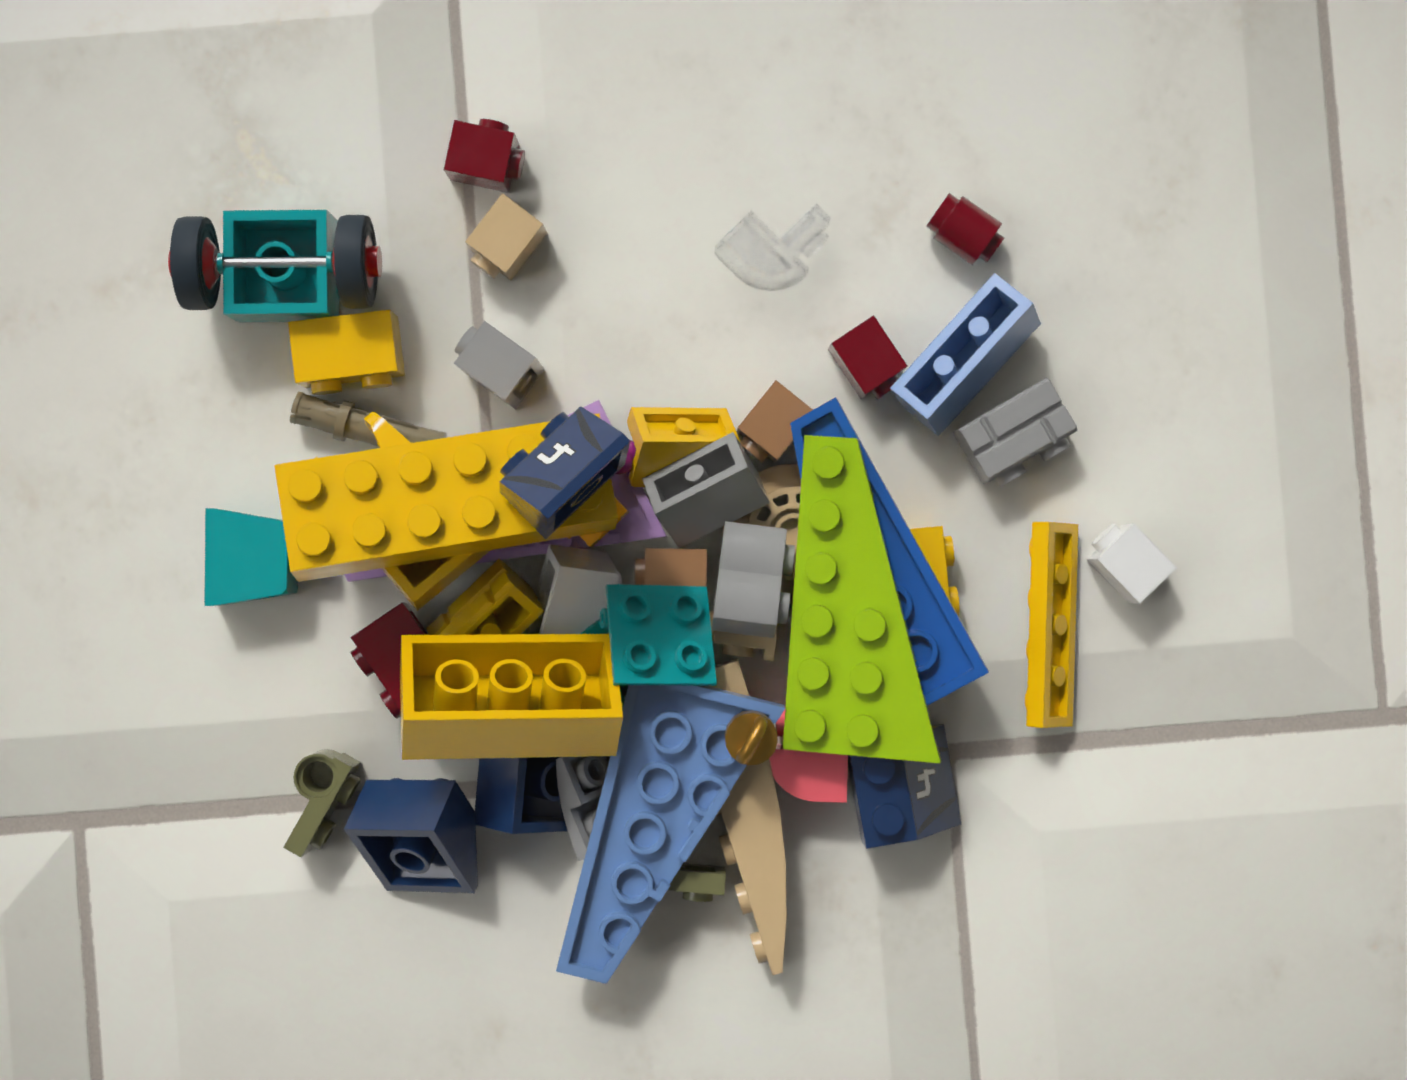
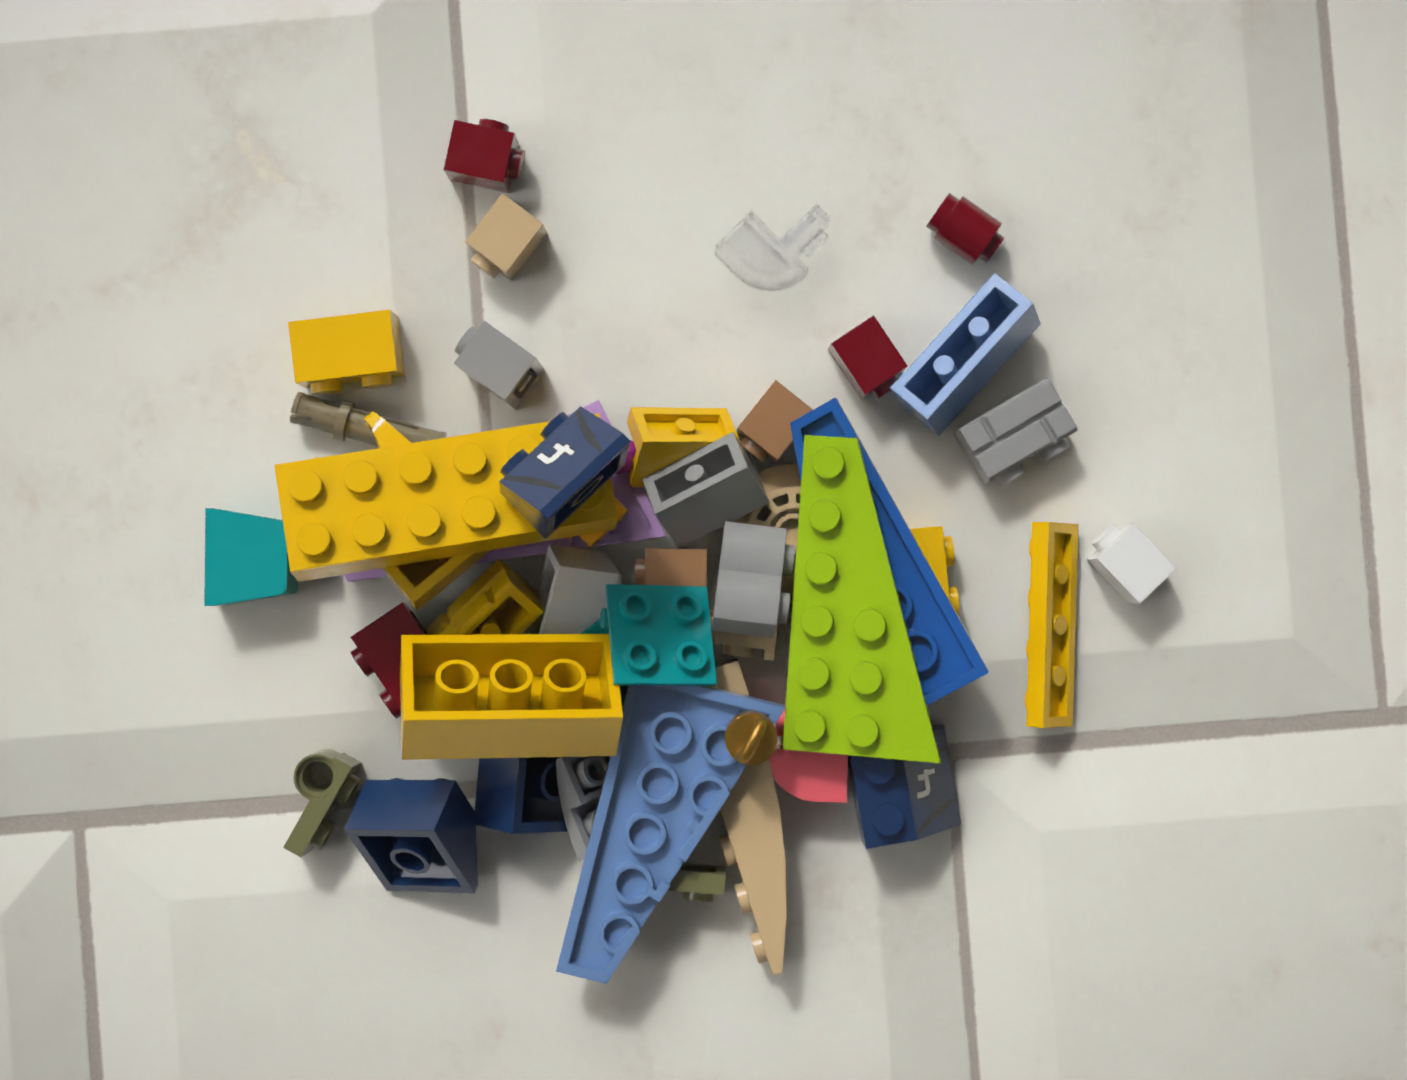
(276, 264): brick -> none

